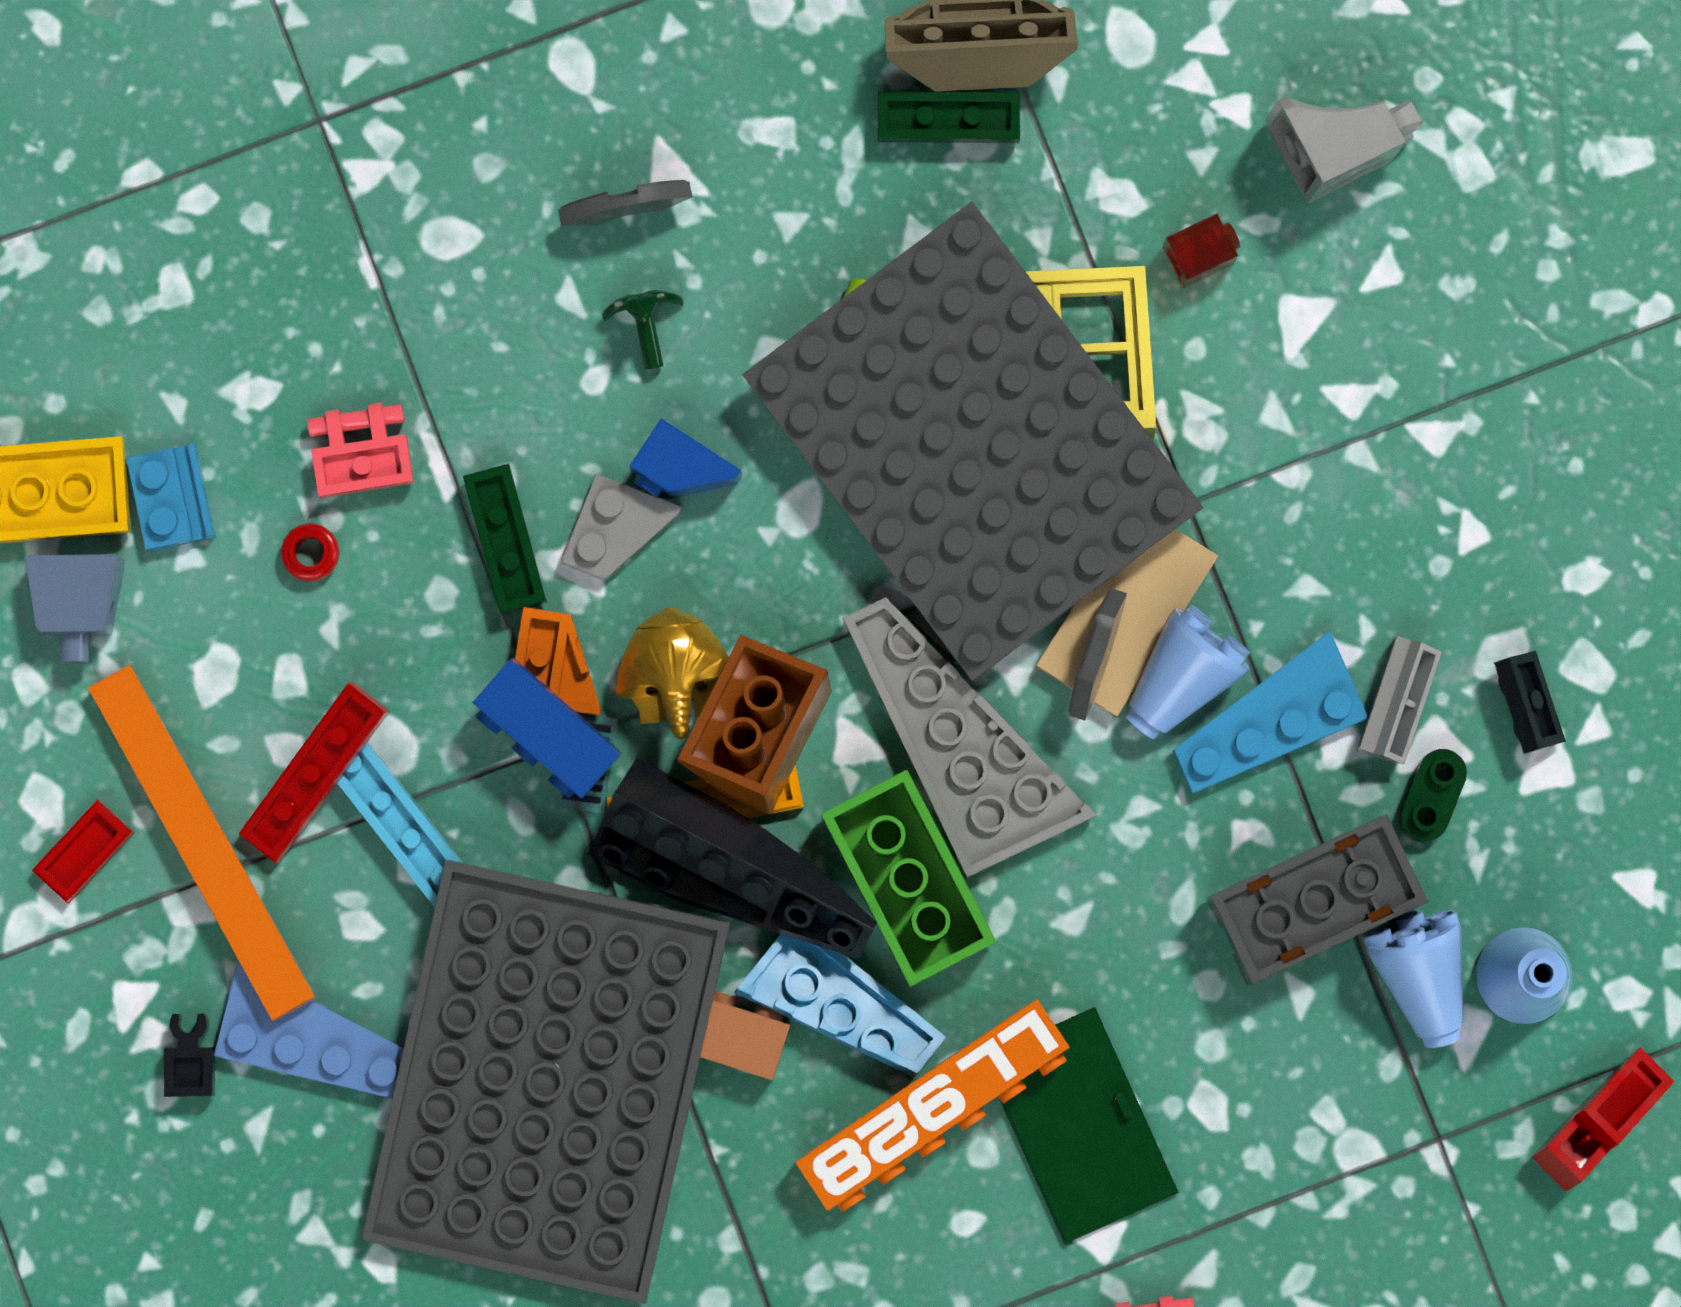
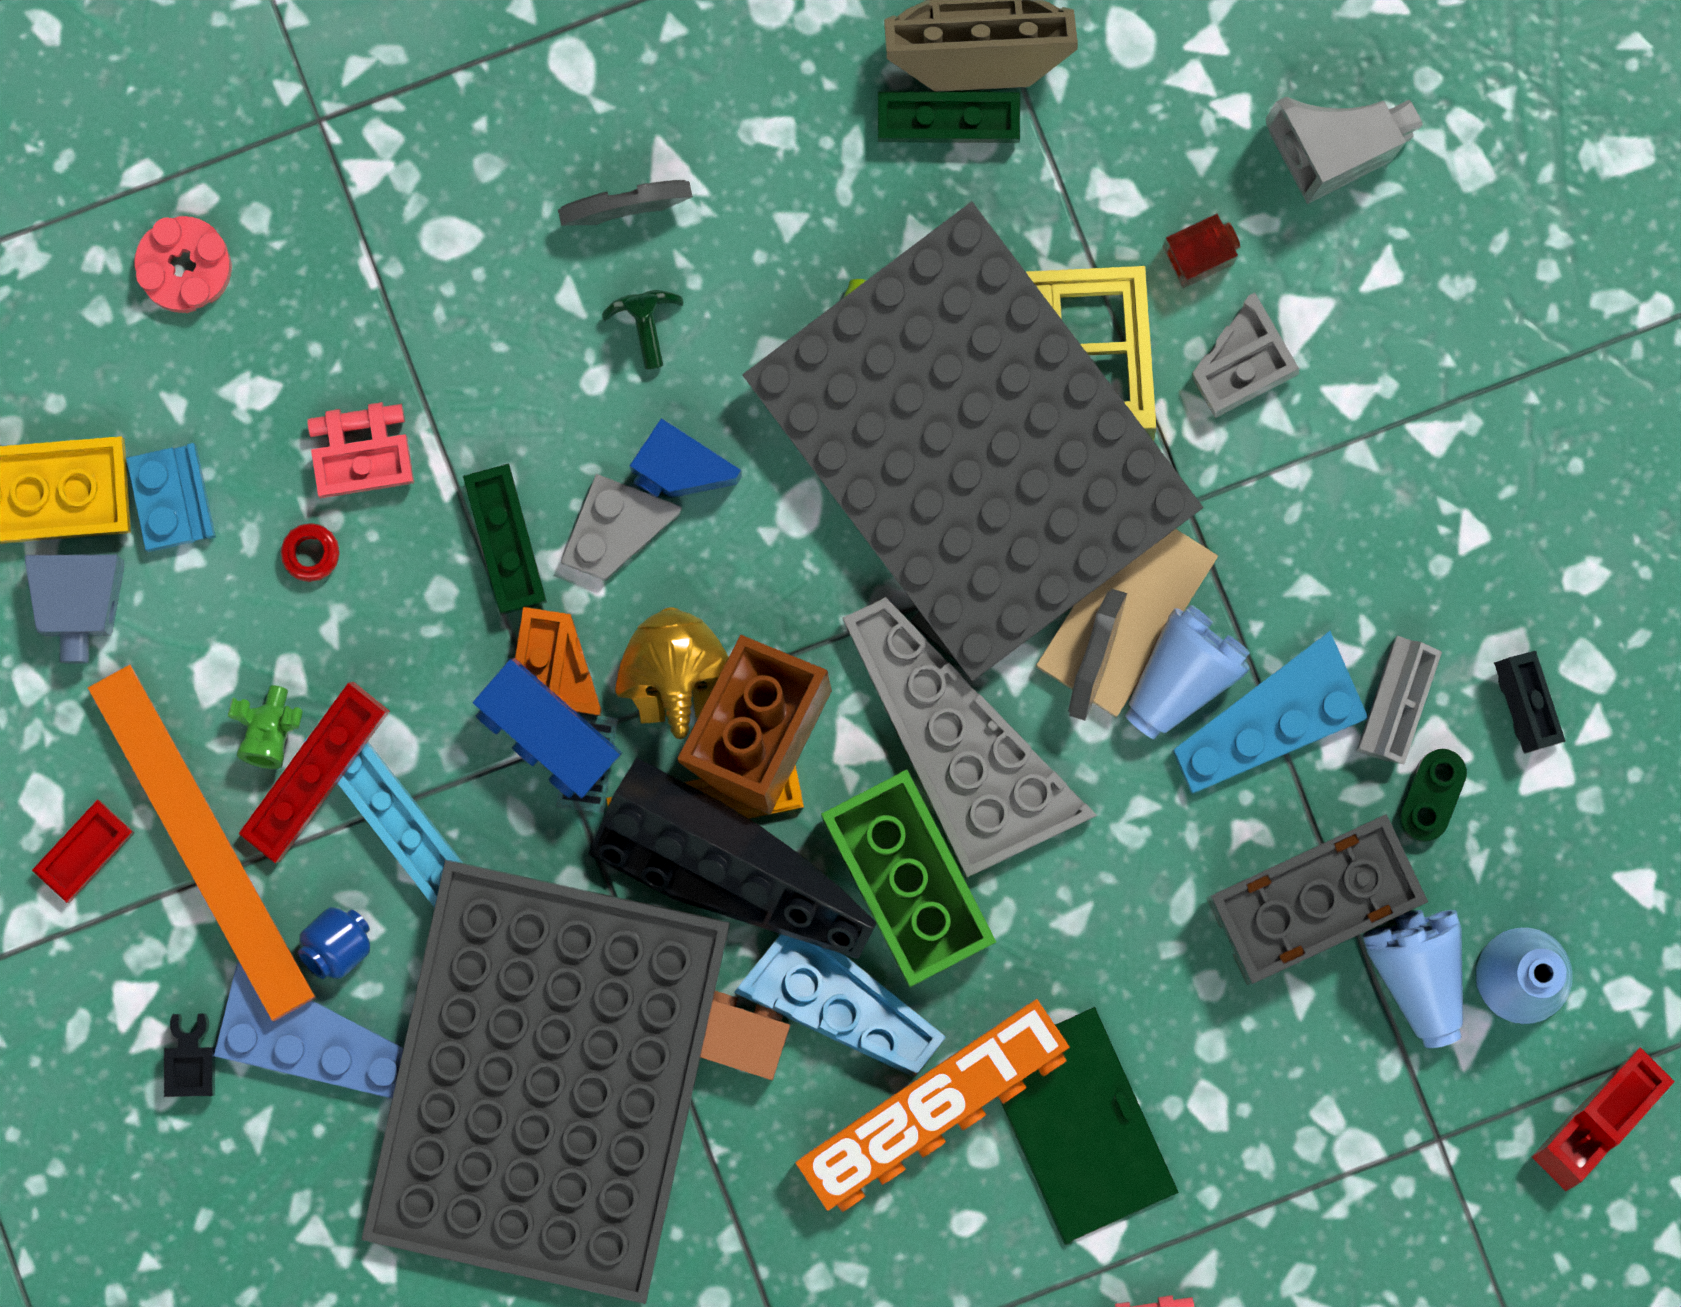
(170, 239): none -> coral plate
(266, 728): none -> bright green piece
(334, 943): none -> blue head
(1244, 361): none -> light grey wing

